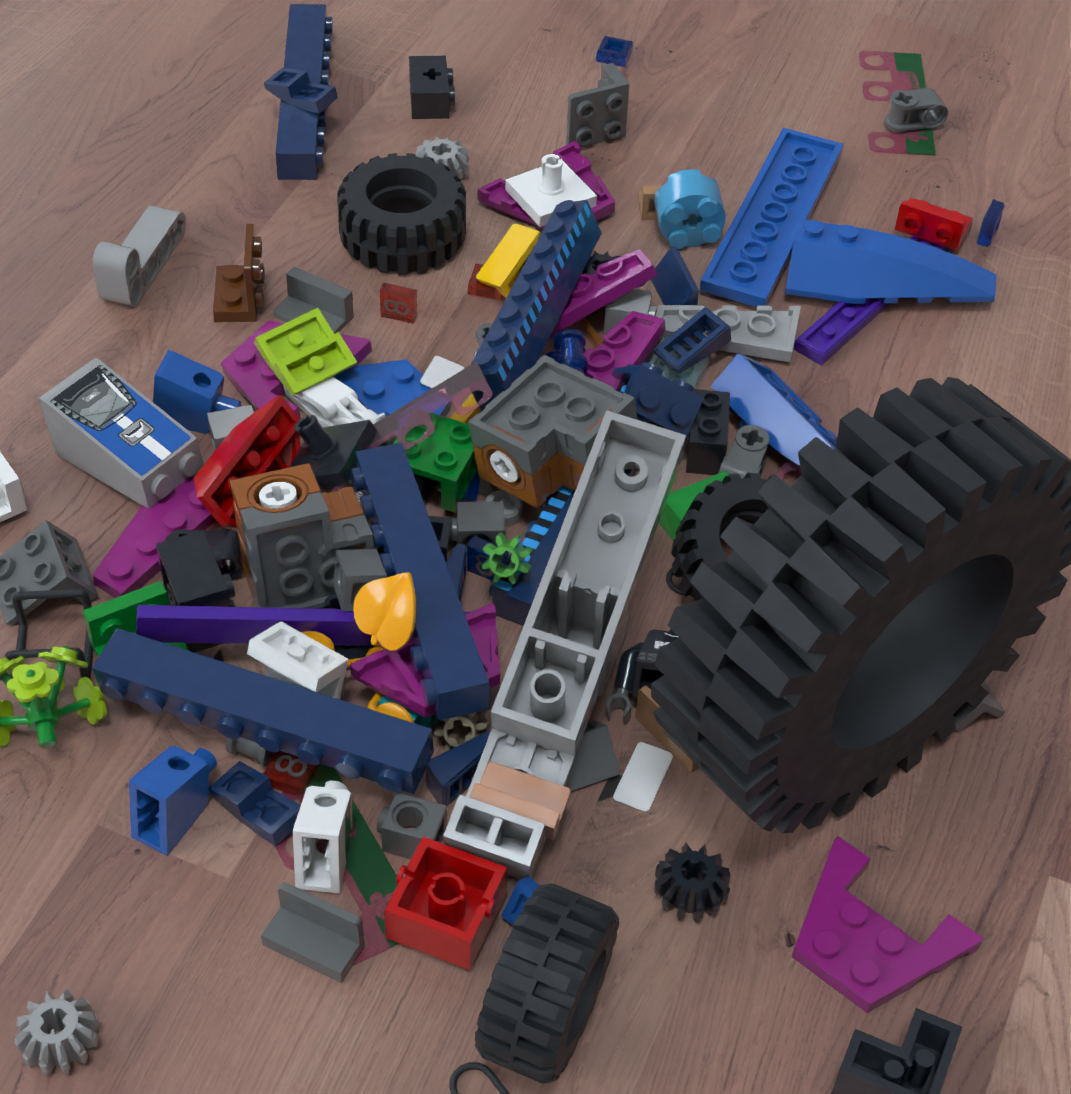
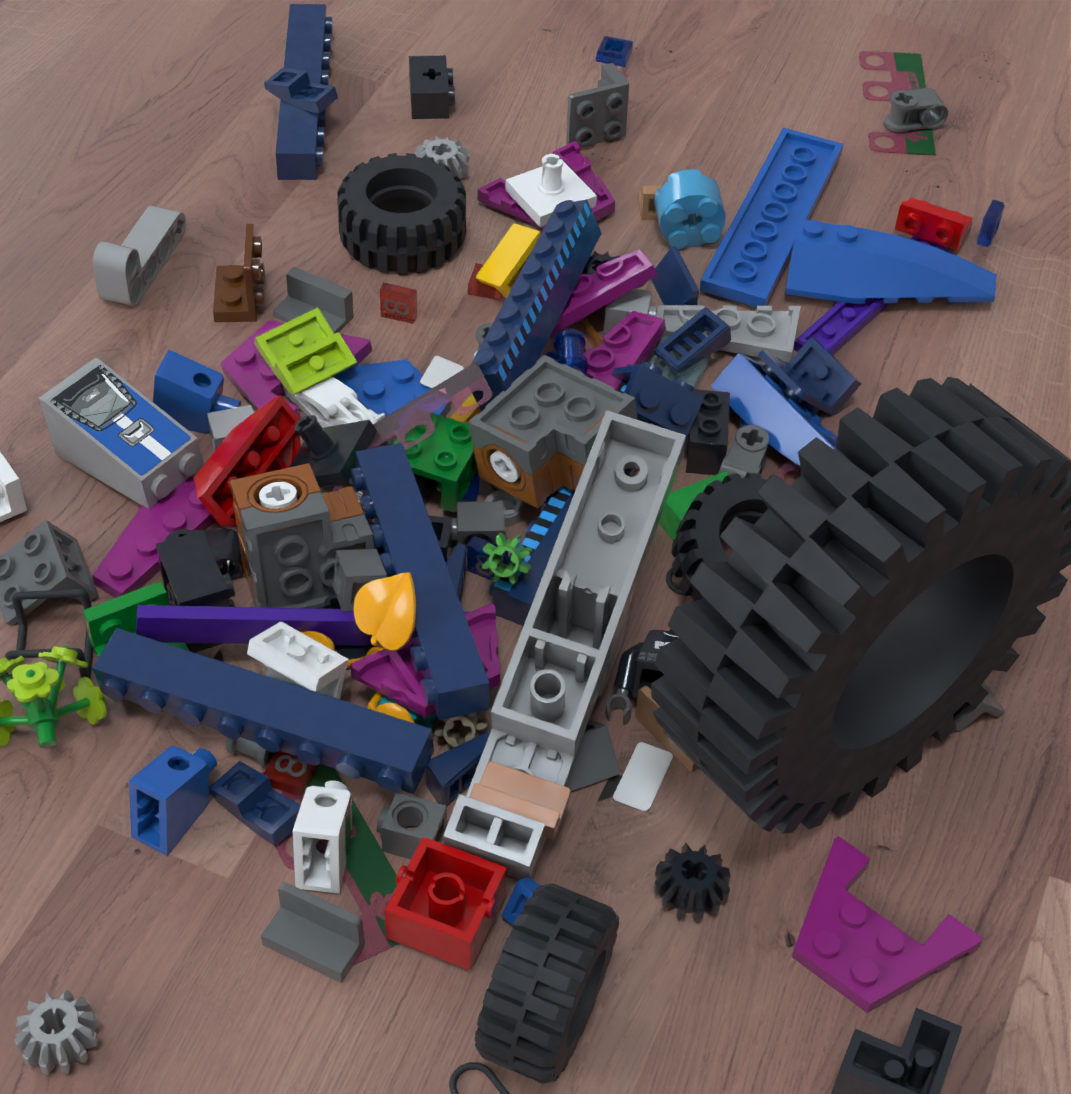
(813, 377): none -> dark blue bracket

